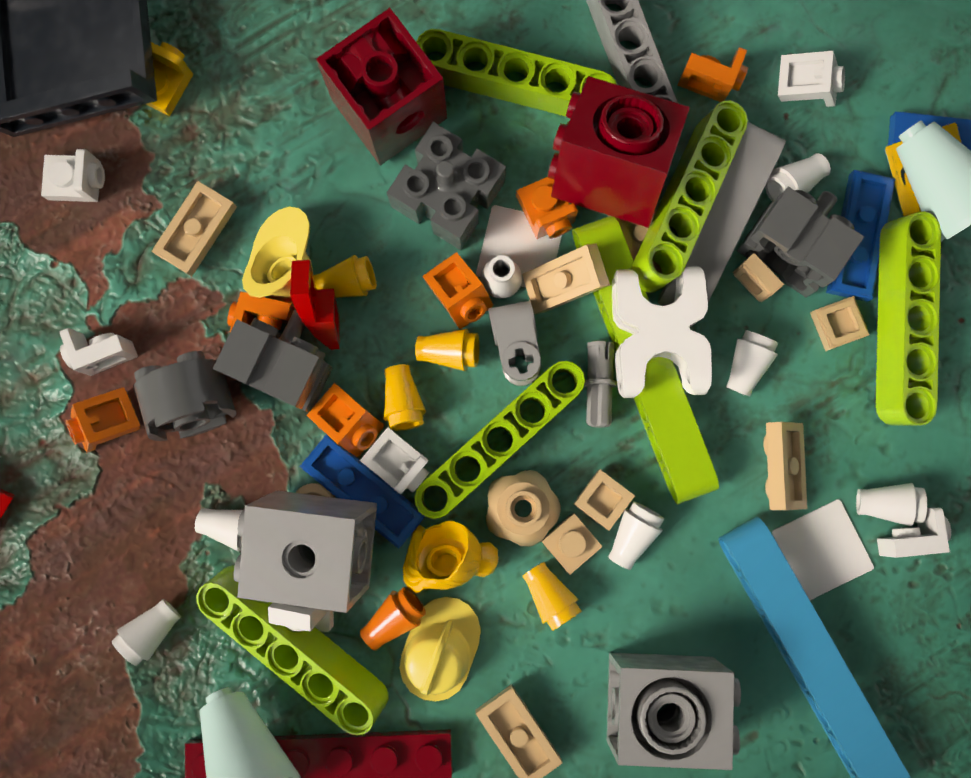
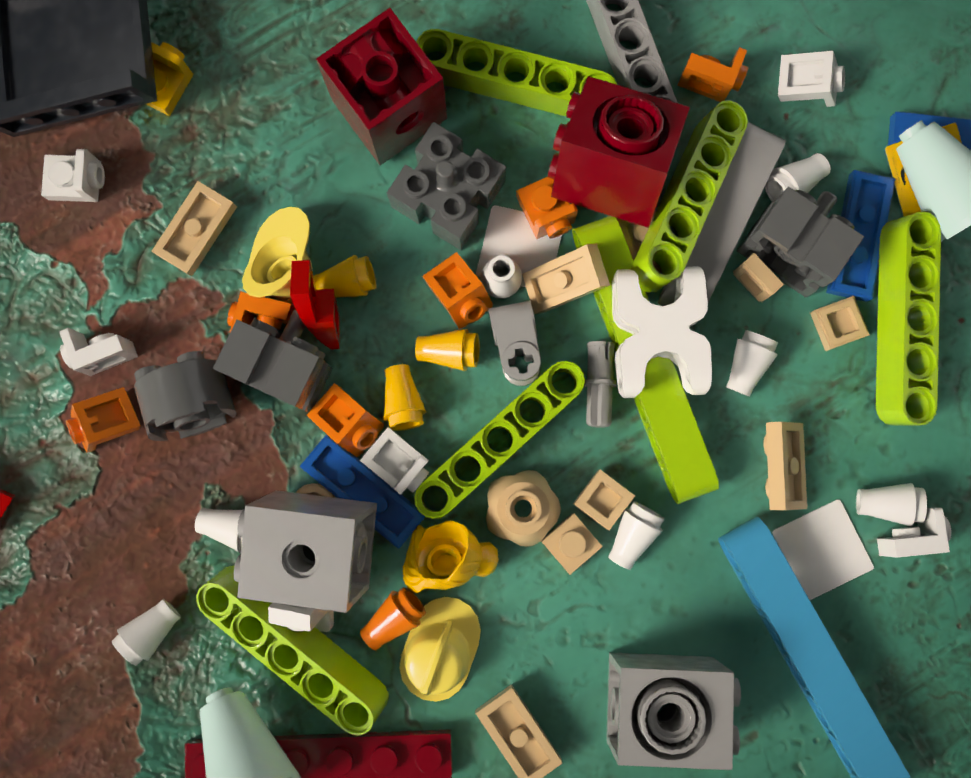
(552, 598): yellow cone -> none

